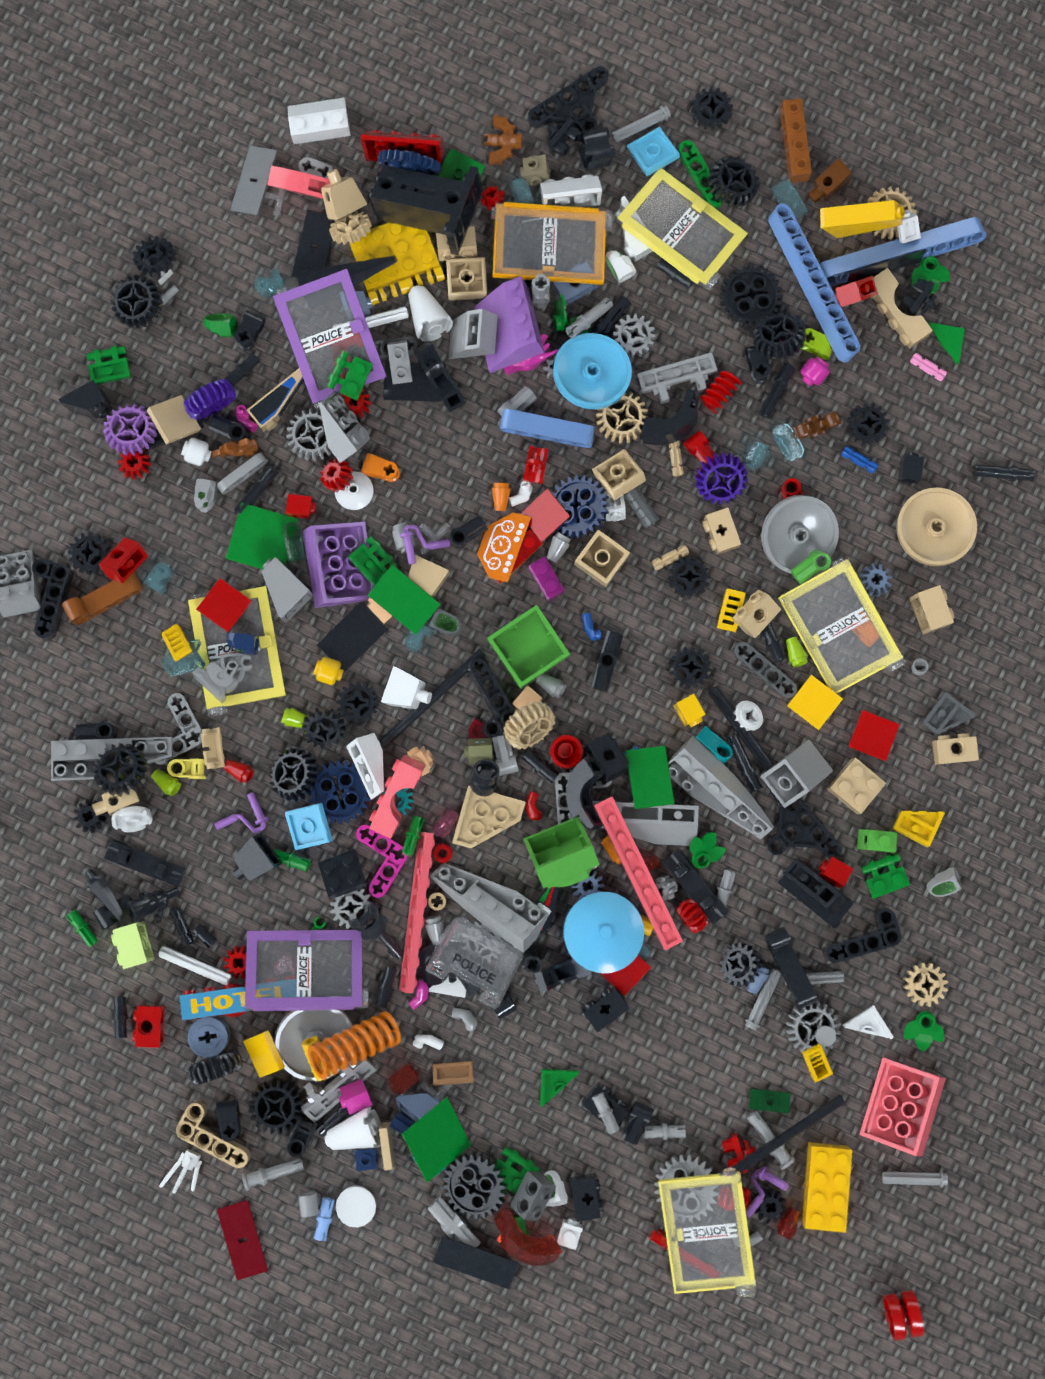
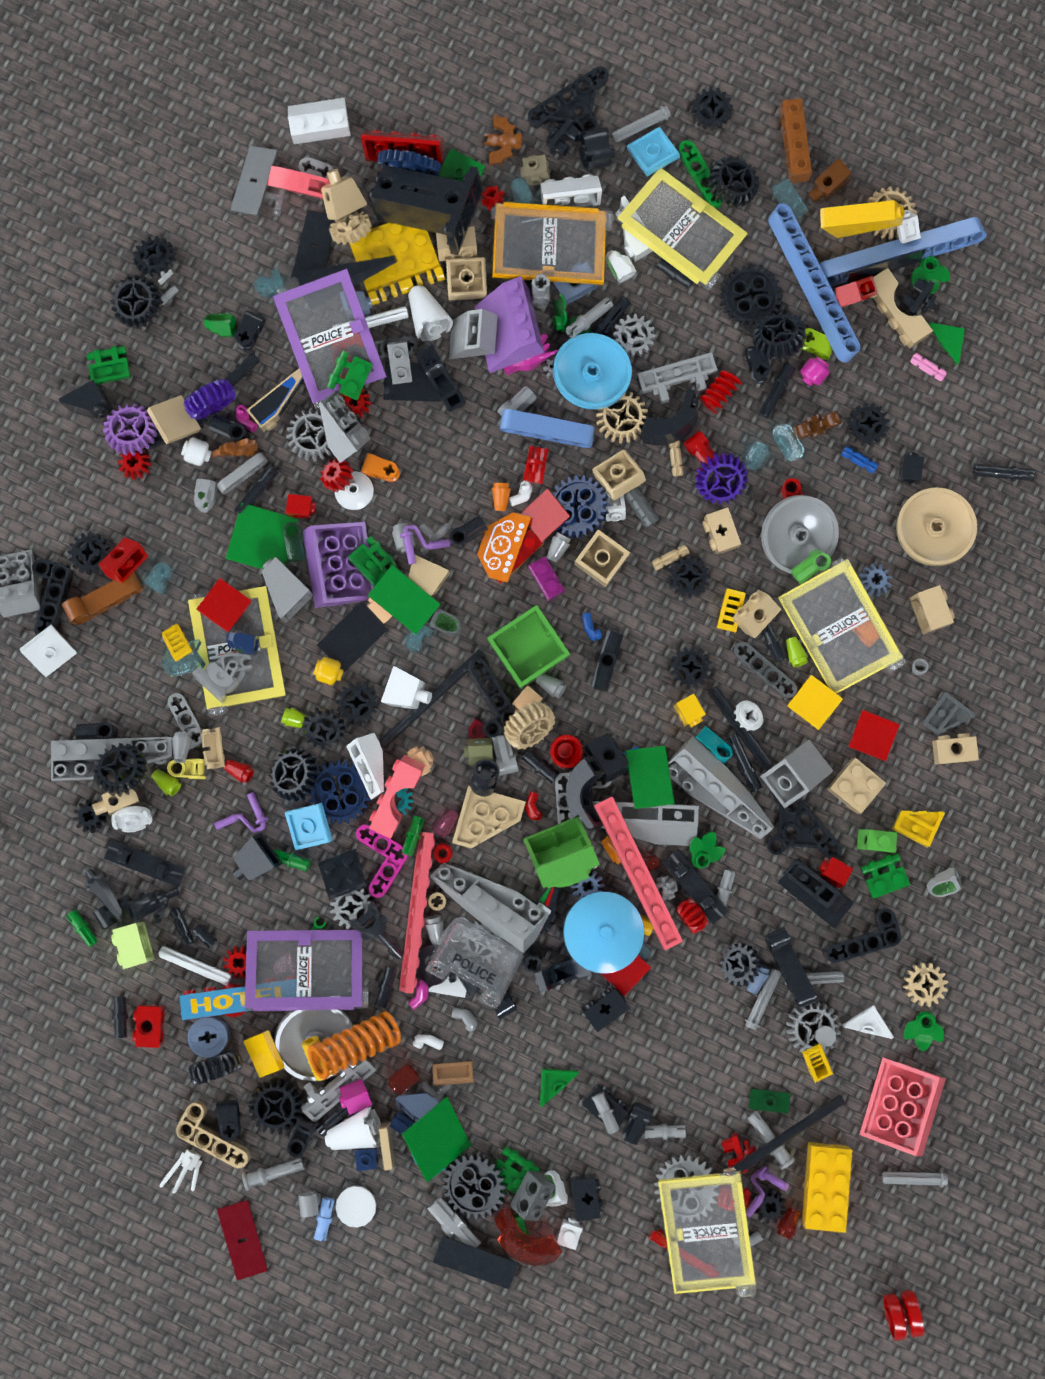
(48, 650): none -> white plate
(181, 744): none -> light grey cone

